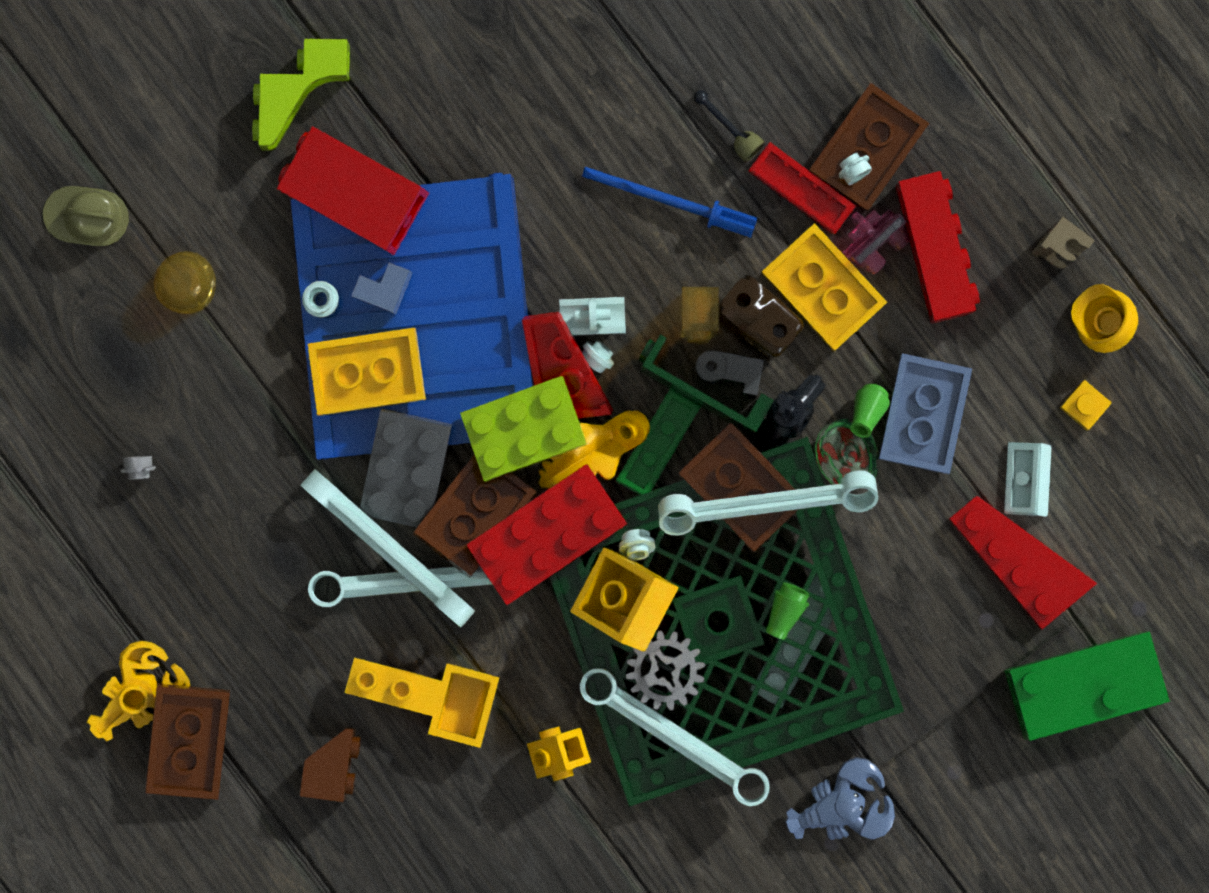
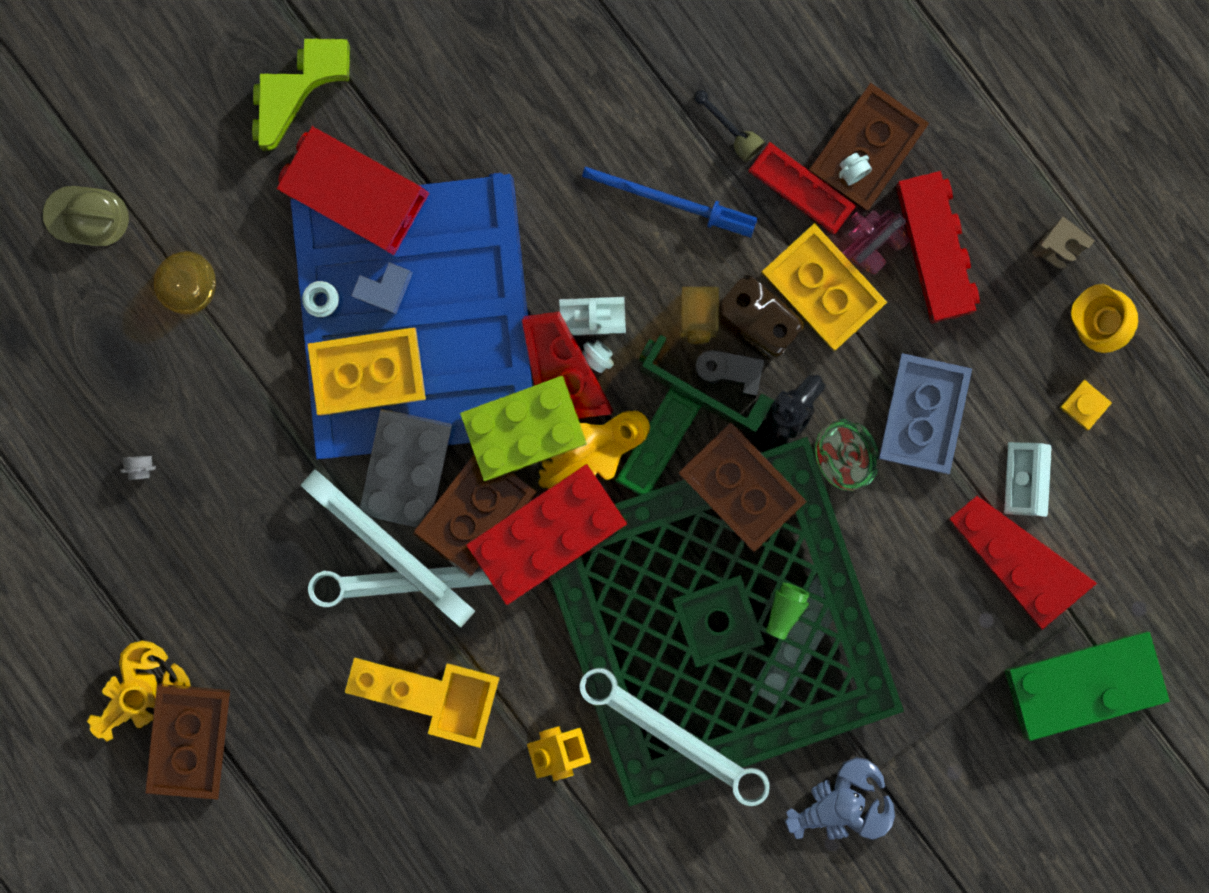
(328, 769): reddish brown slope -> none
(624, 599): yellow brick -> none
(636, 544): light aqua plate -> none
(678, 691): light grey gear -> none
(767, 503): light aqua piece -> none
(869, 407): bright green cone -> none

